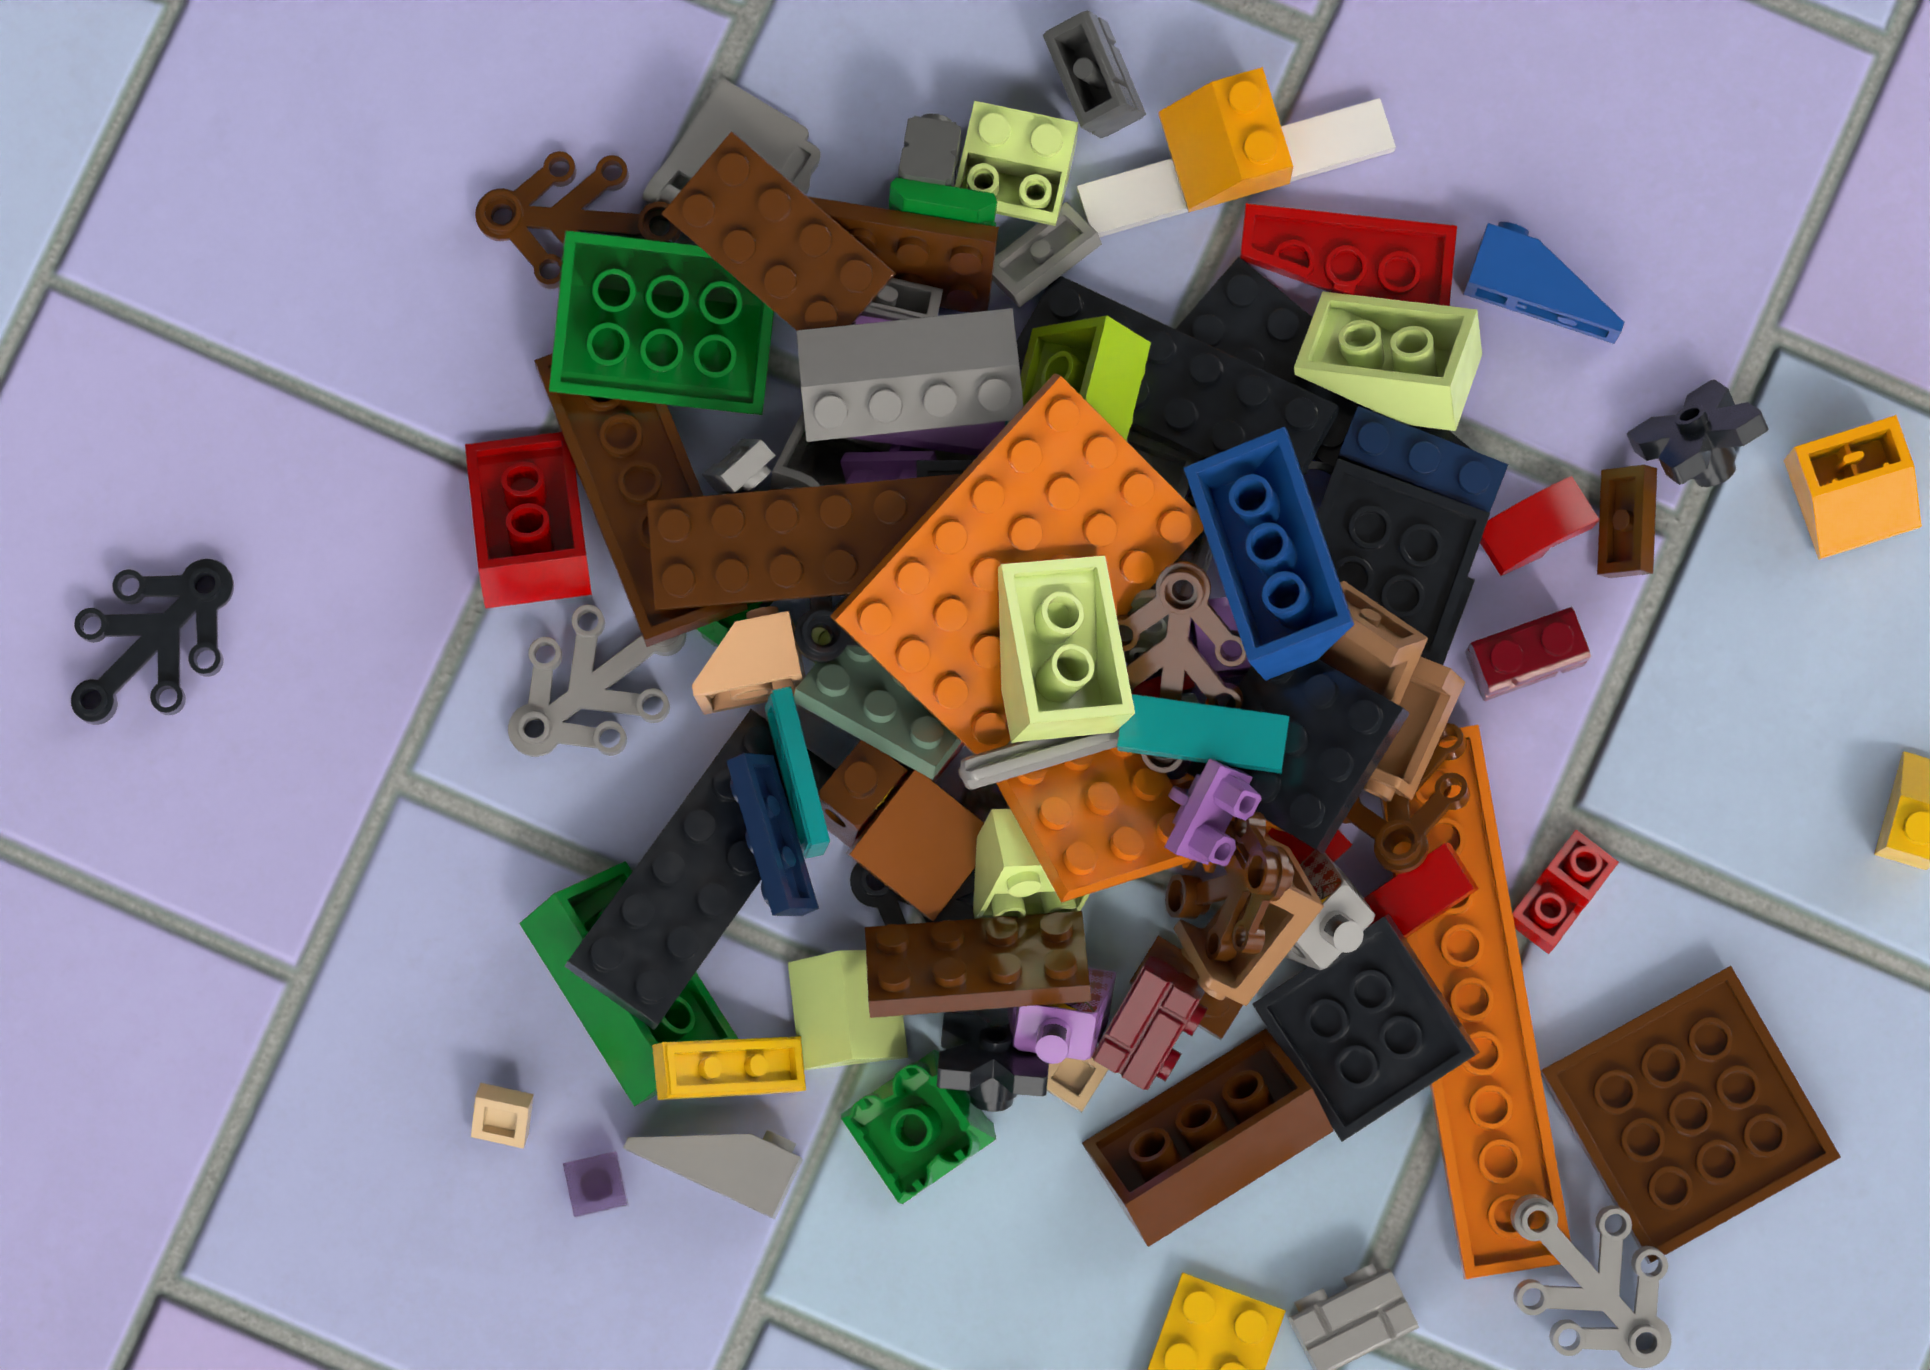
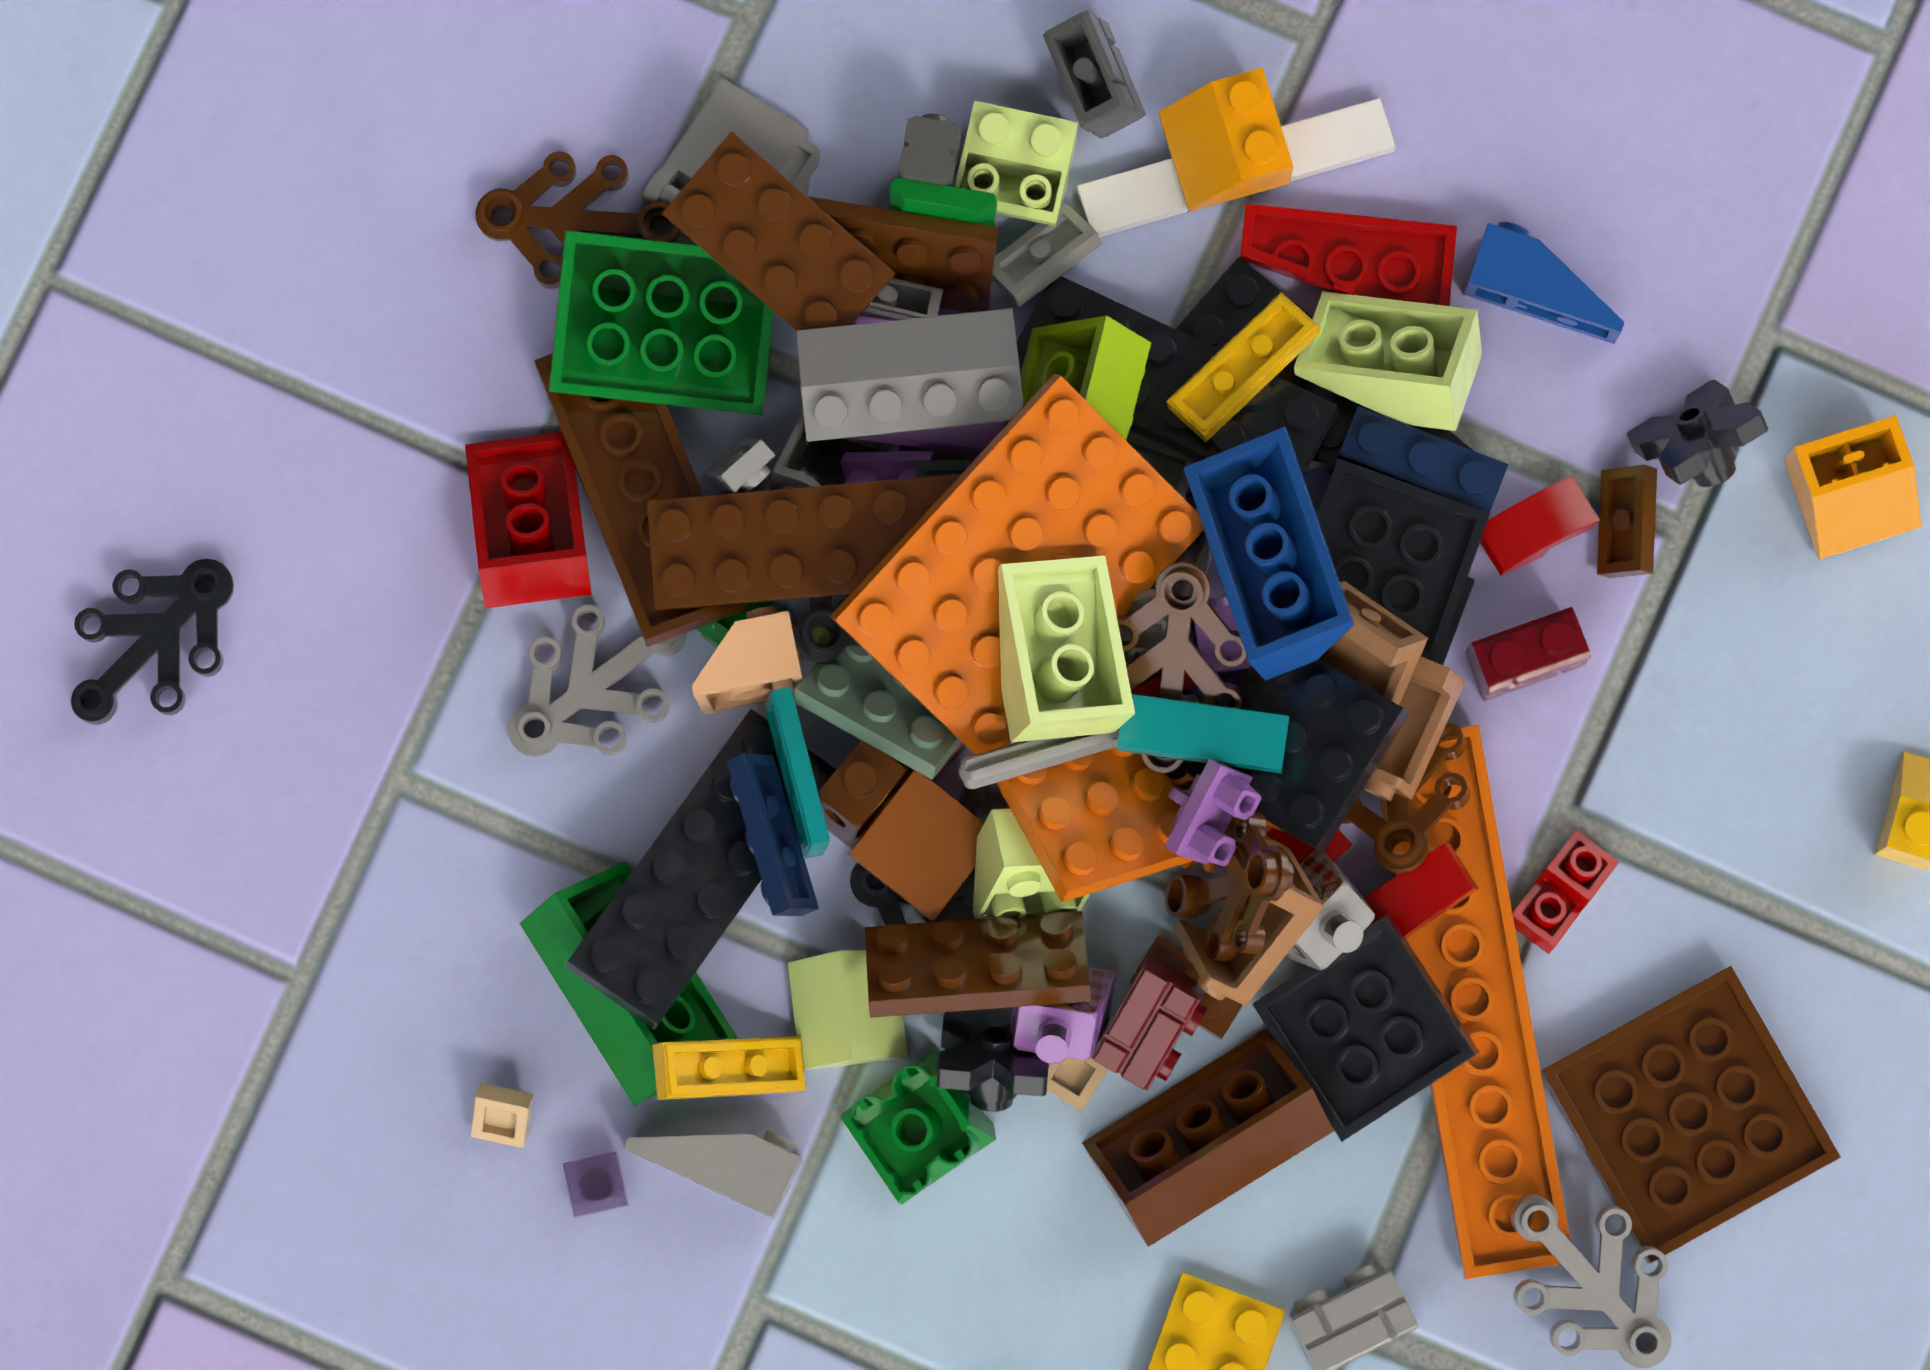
(1243, 367): none -> yellow tile

